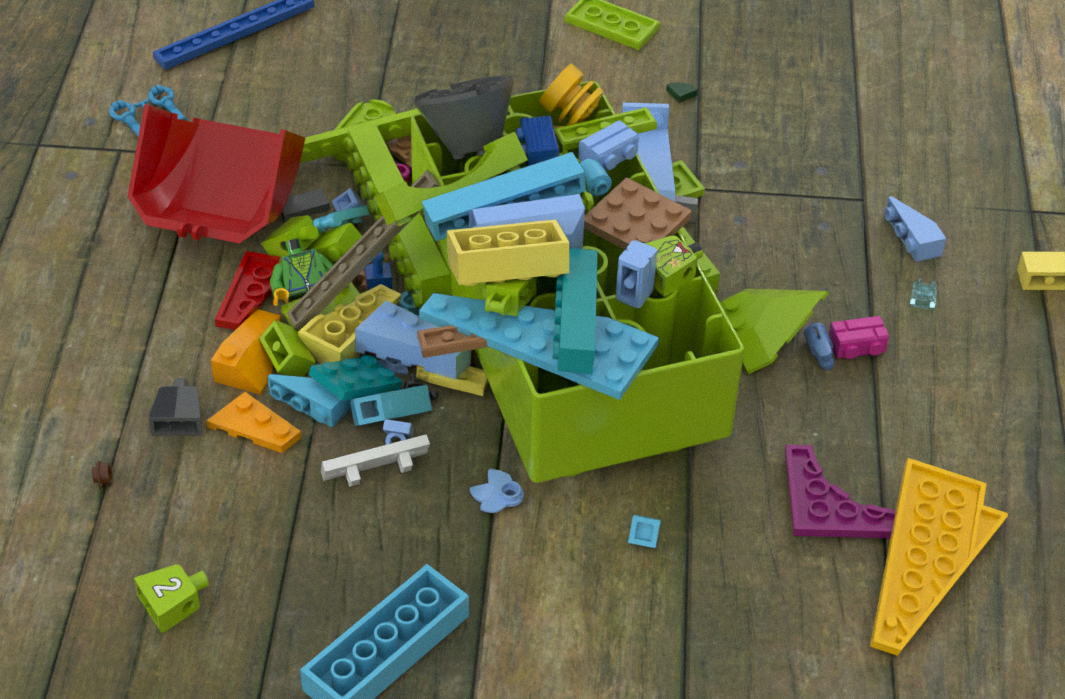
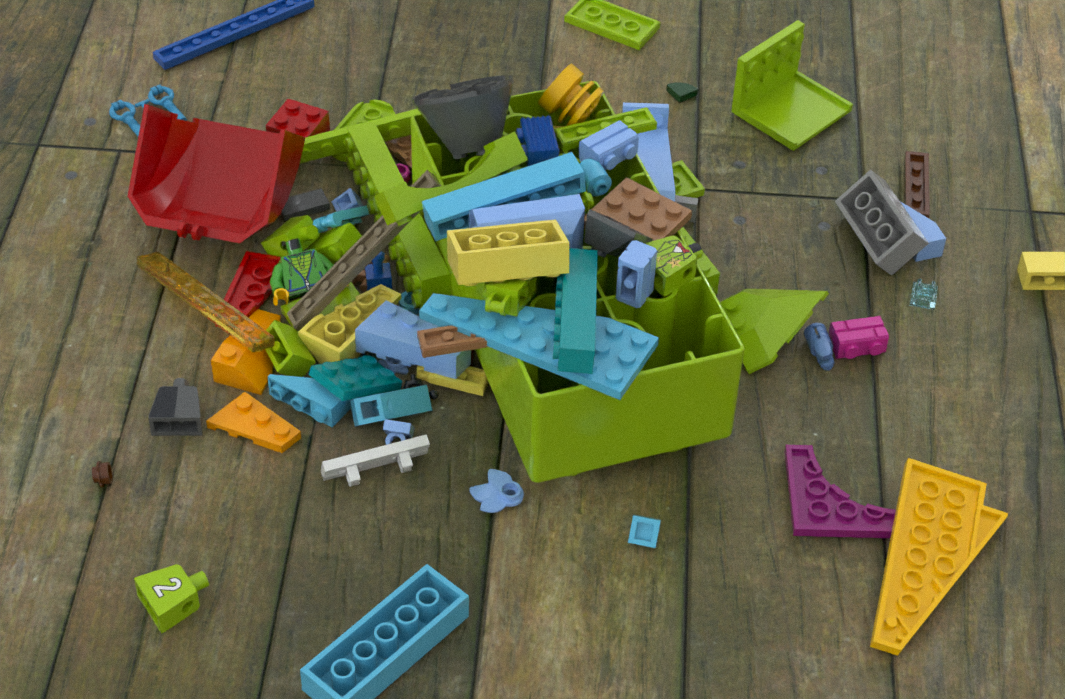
(206, 302): none -> clear yellow plate
(299, 119): none -> red brick
(609, 235): none -> dark grey slope
(778, 96): none -> lime bracket
(881, 222): none -> light grey brick
(917, 182): none -> reddish brown plate

